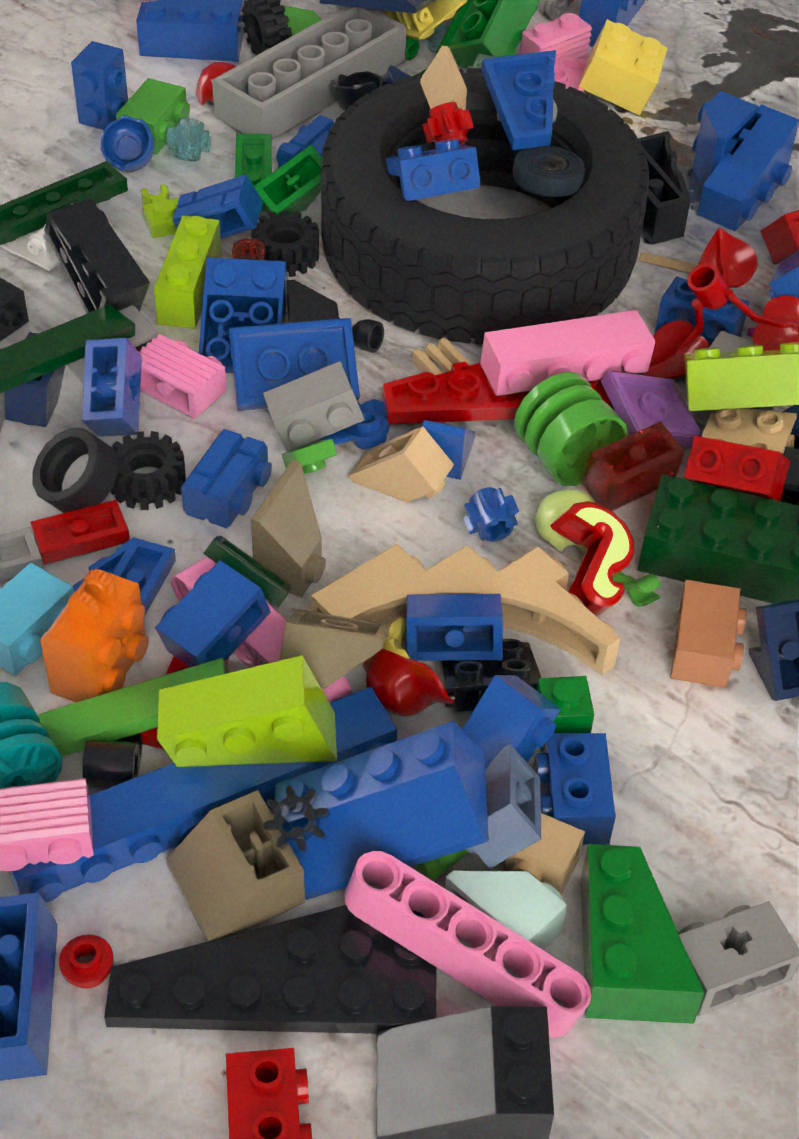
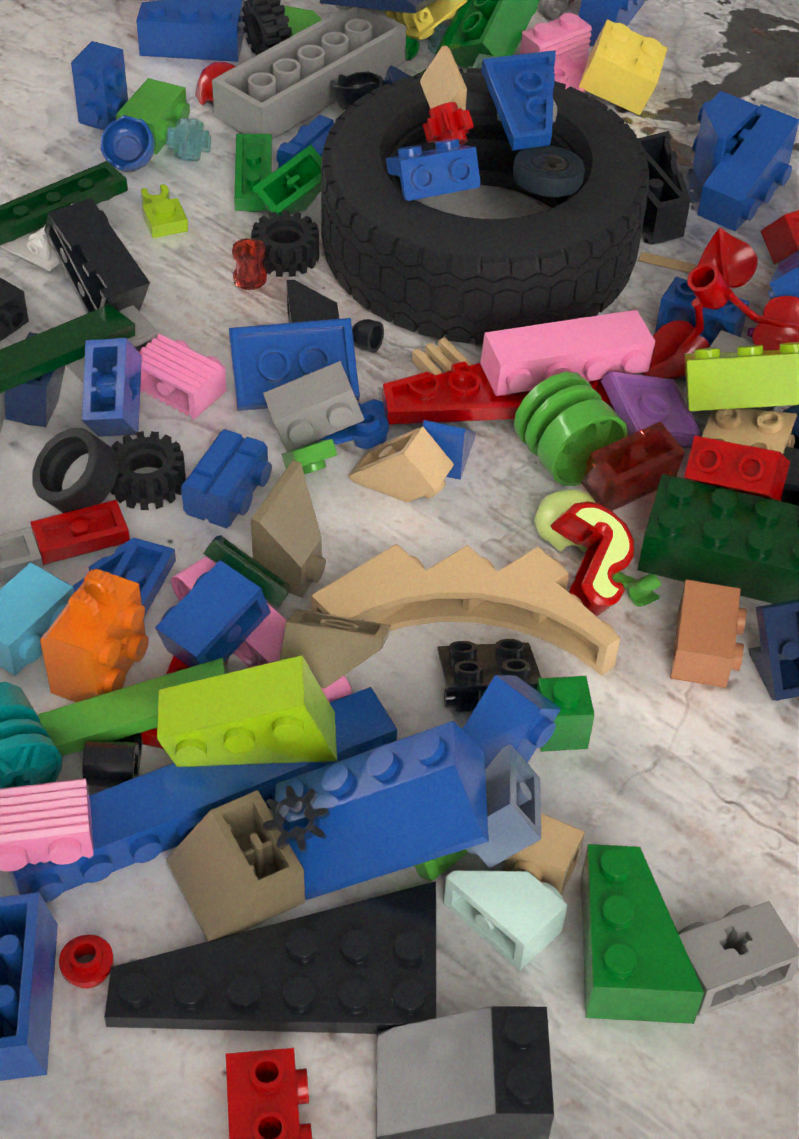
(182, 276): lime arch -> none
(231, 202): blue brick -> none
(239, 296): blue slope -> none
(400, 682): red hair -> none
(452, 919): bright pink beam -> none
(454, 627): blue brick -> none
(491, 514): blue gear -> none
(578, 784): blue brick -> none

